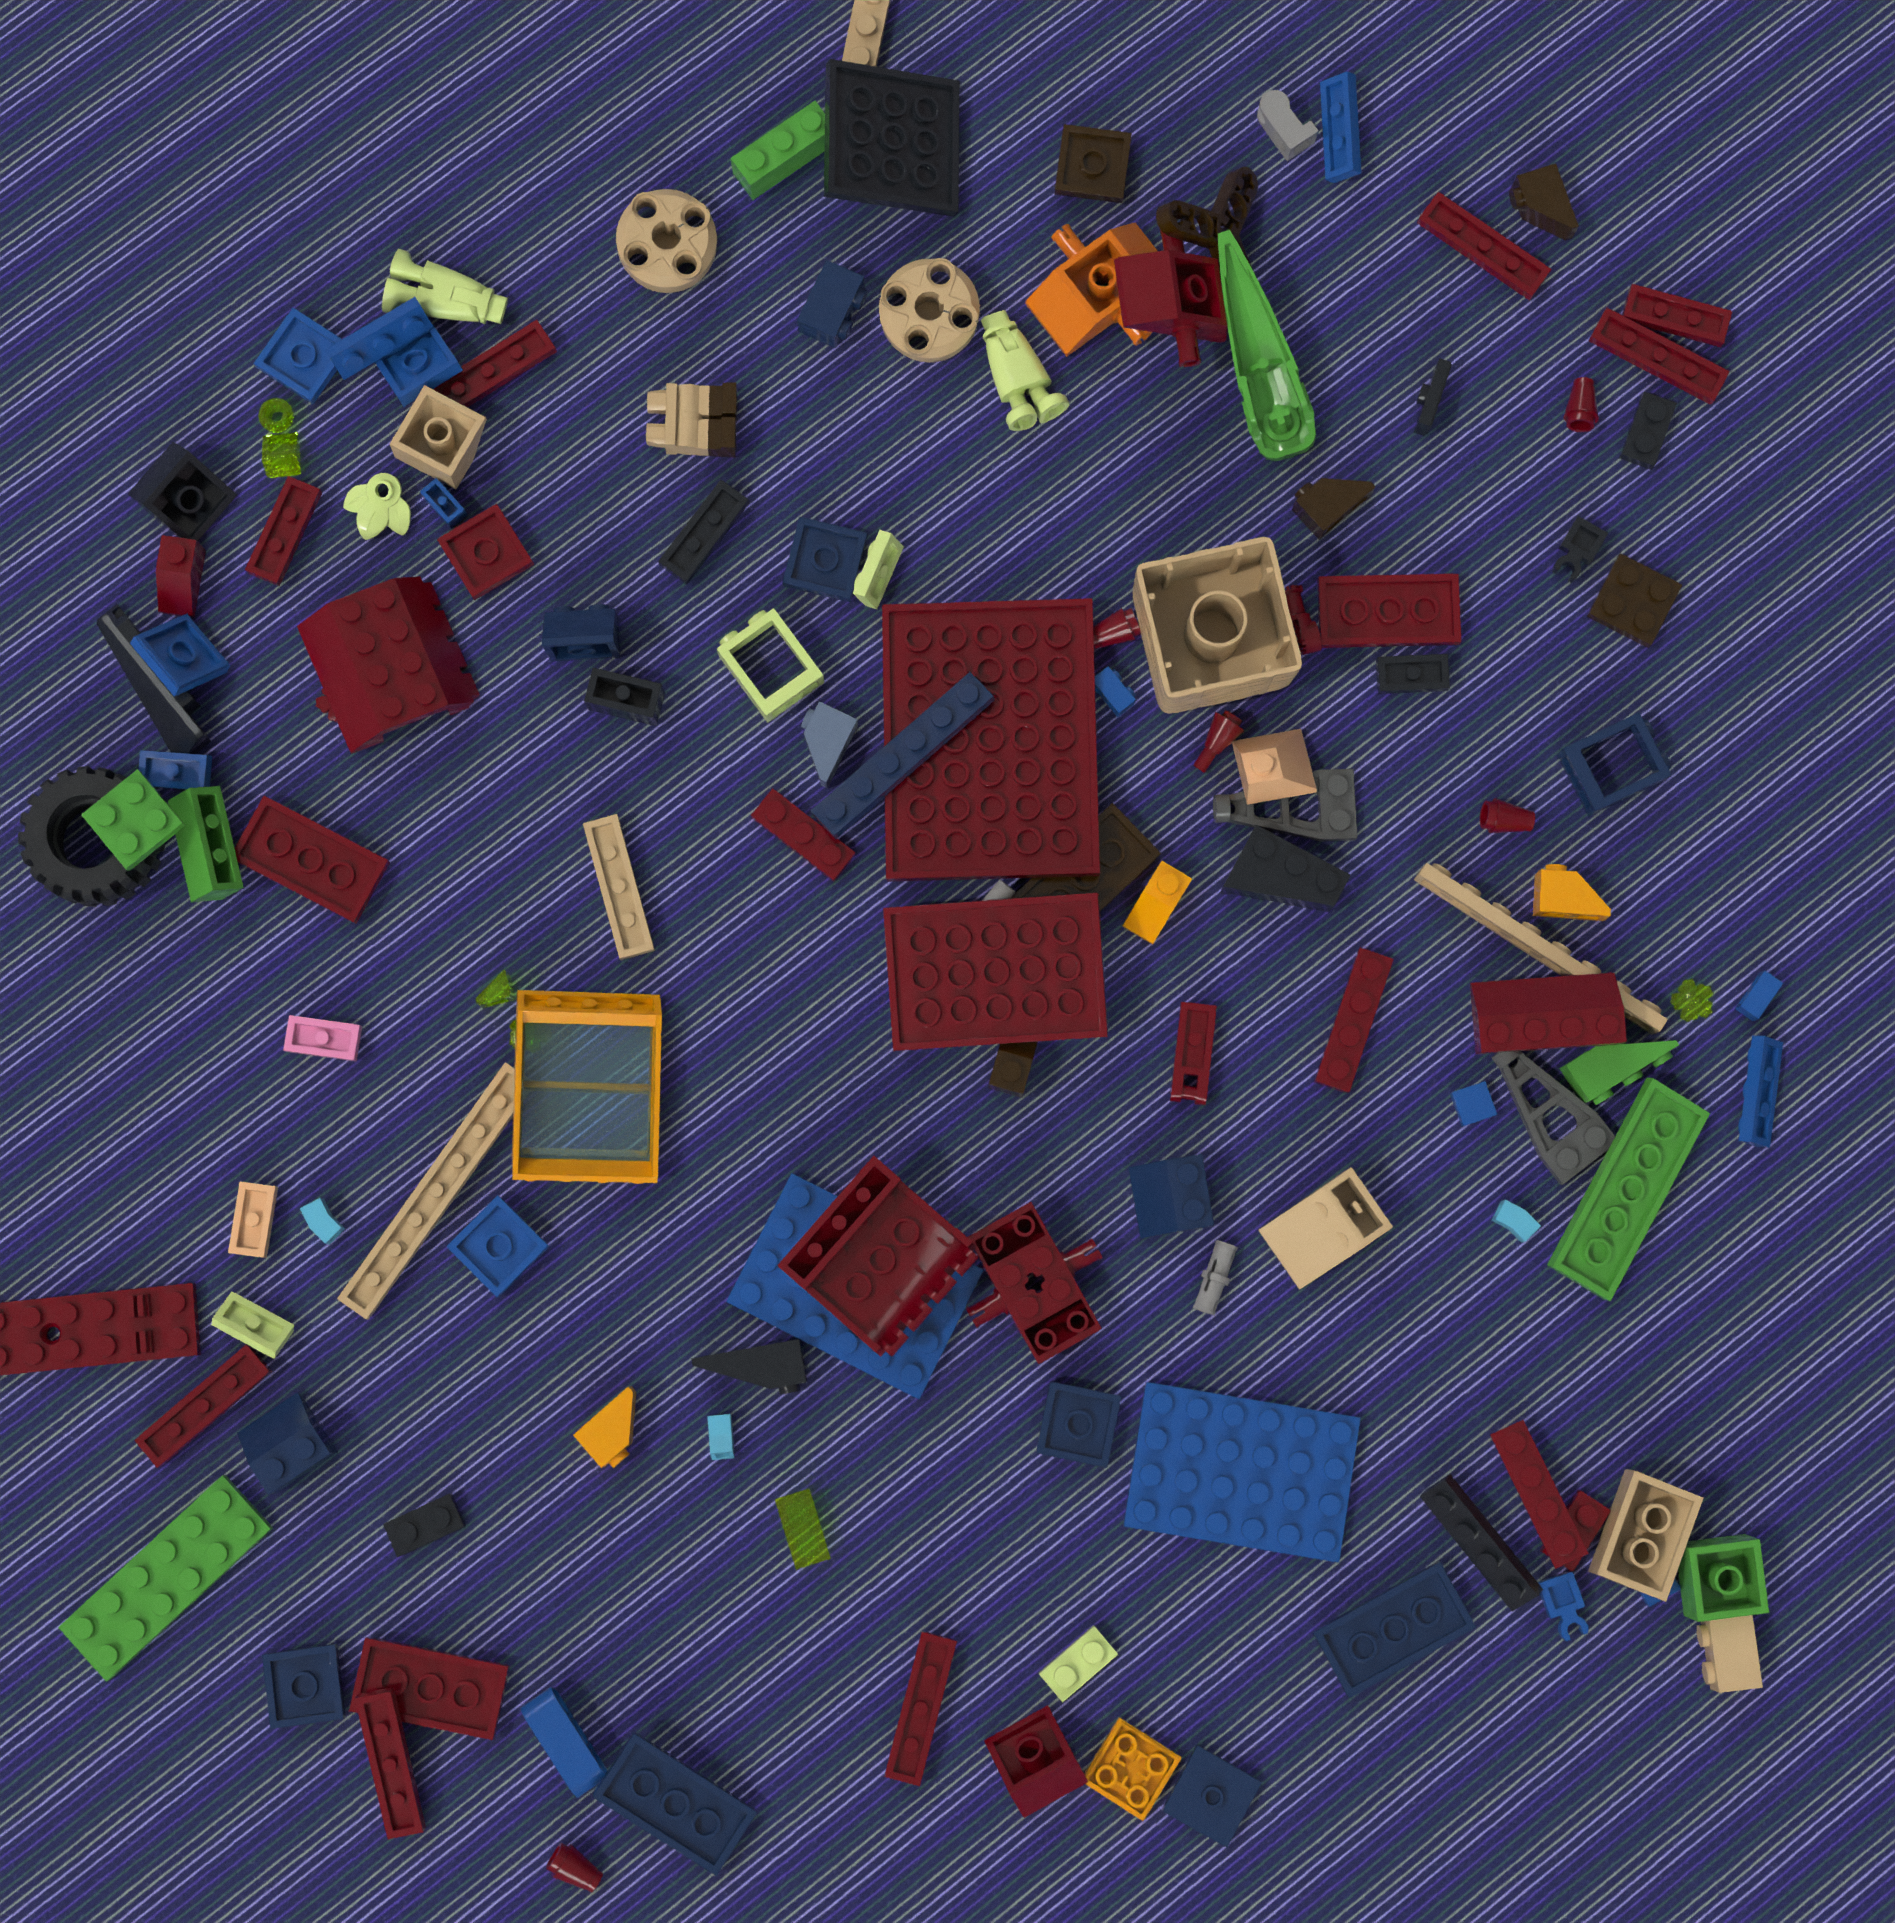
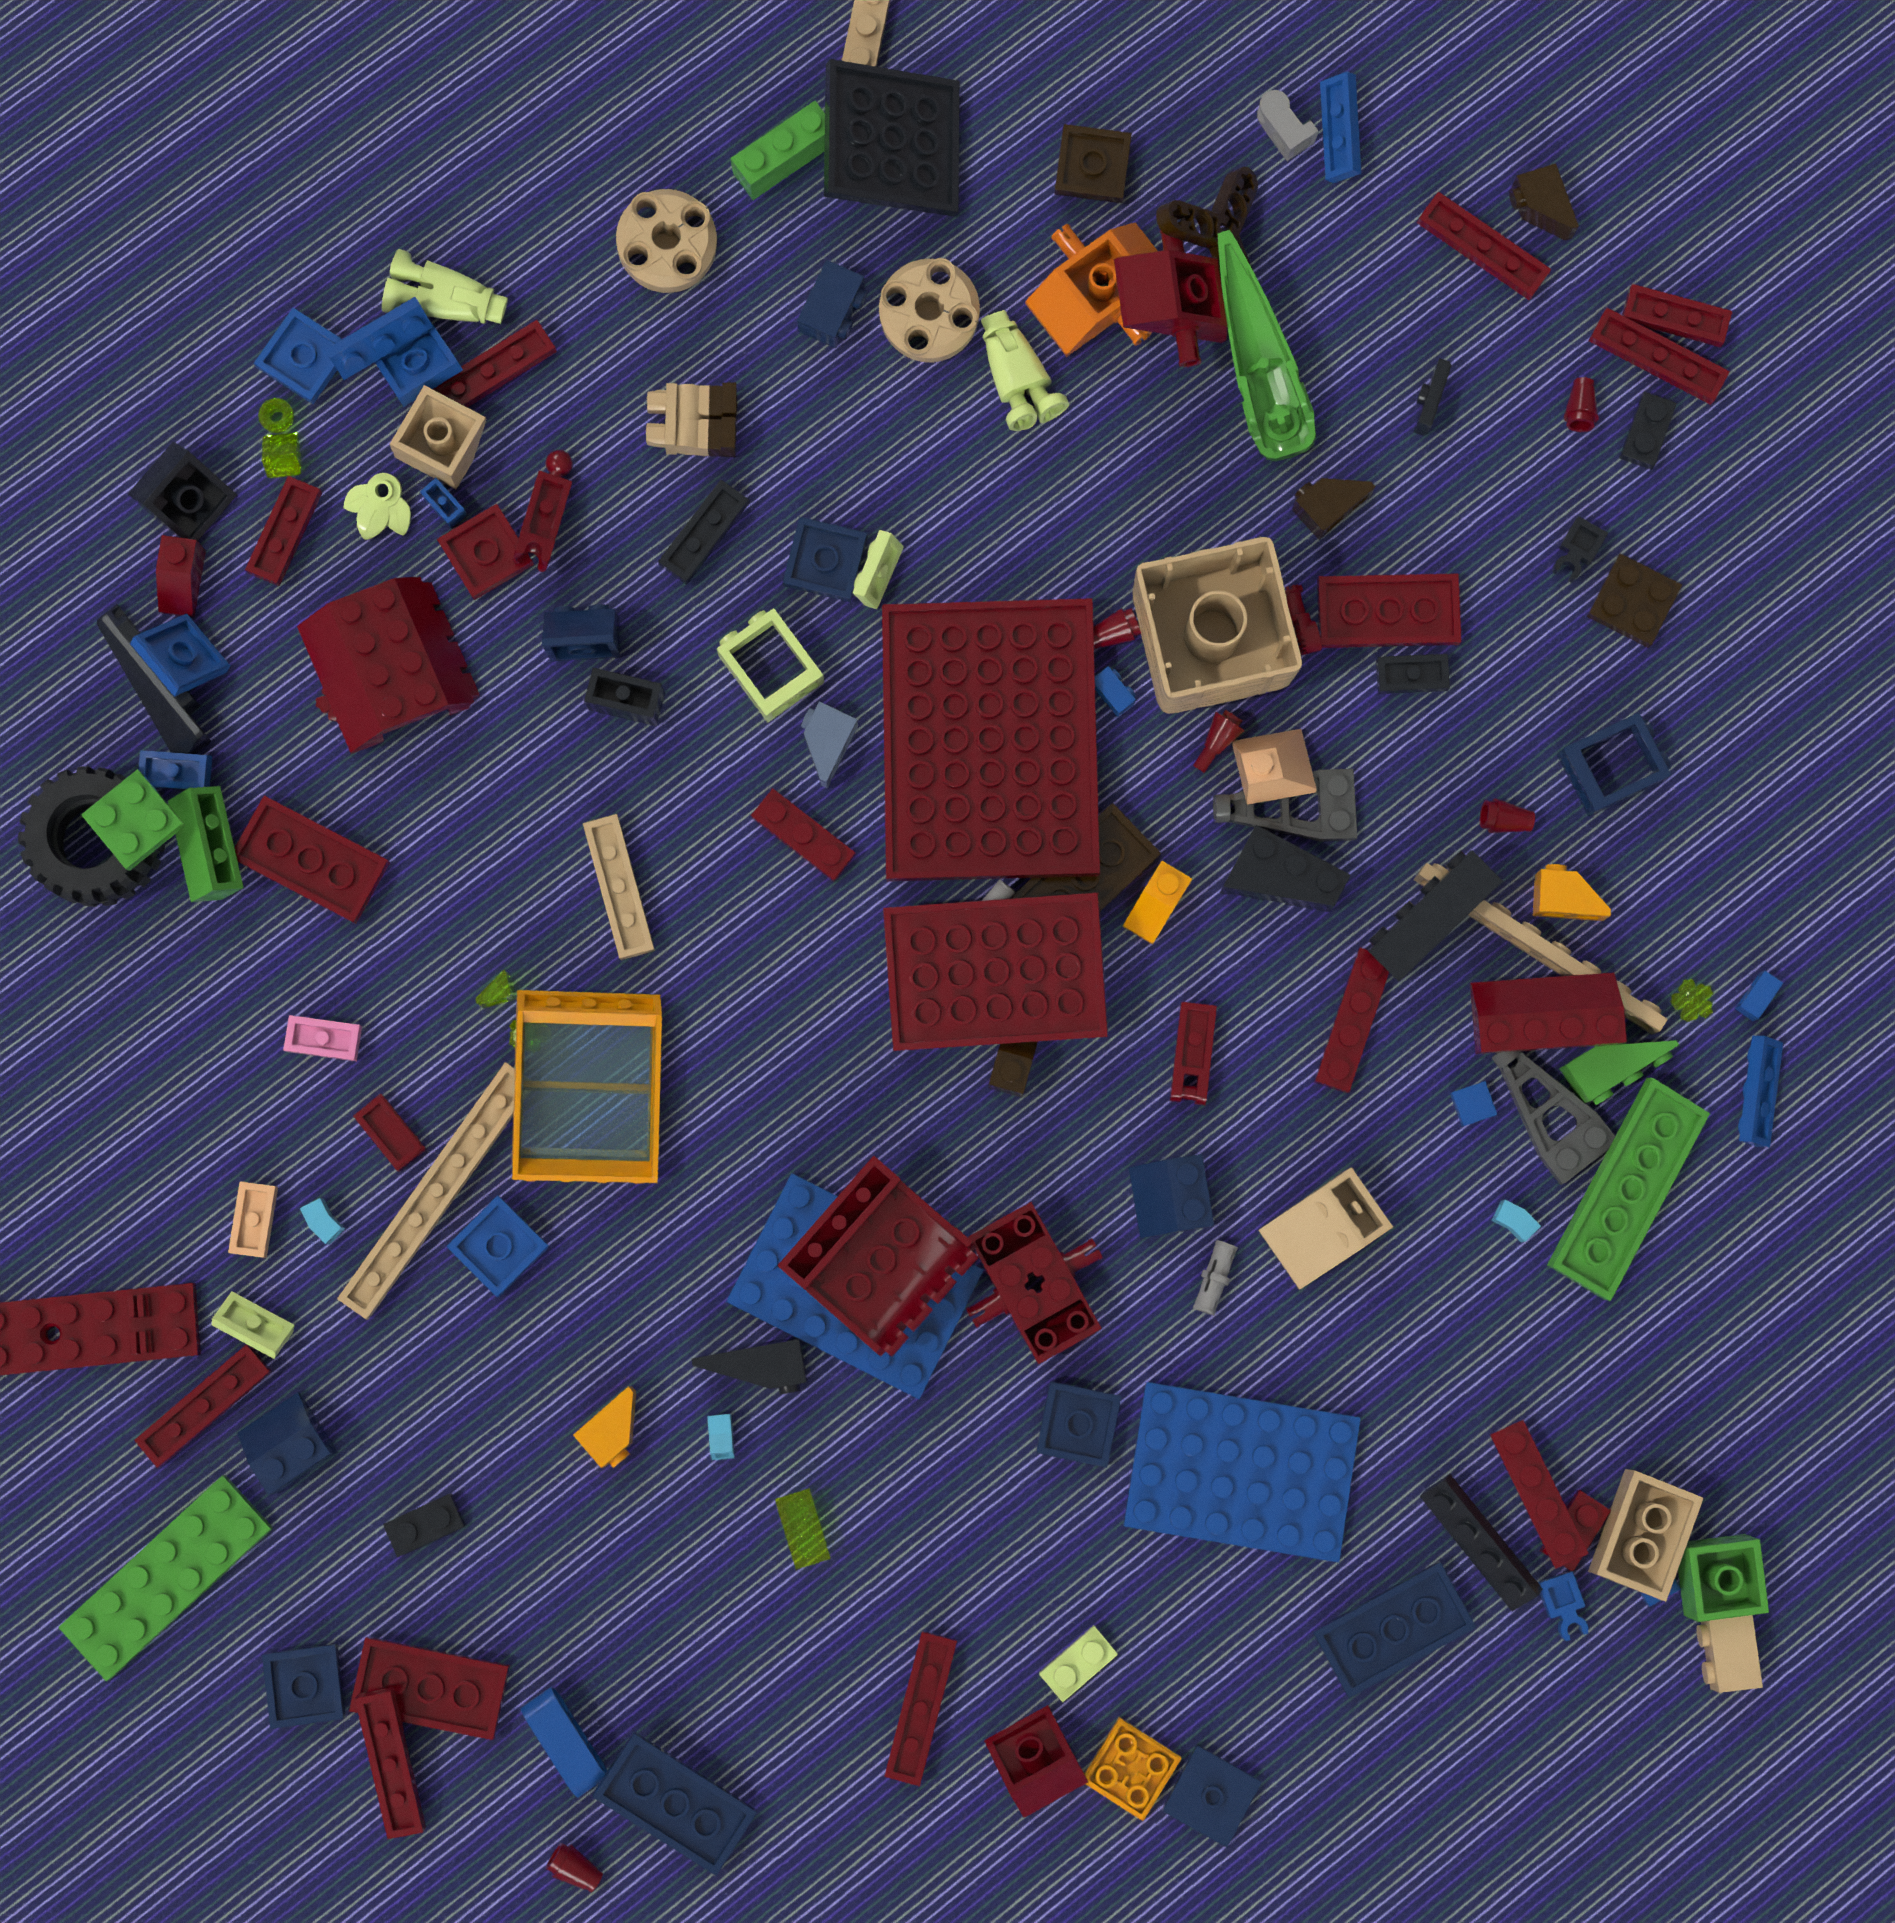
(389, 1132): none -> dark red tile
(545, 510): none -> dark red plate
(902, 755): dark blue plate -> none
(1435, 915): none -> black brick

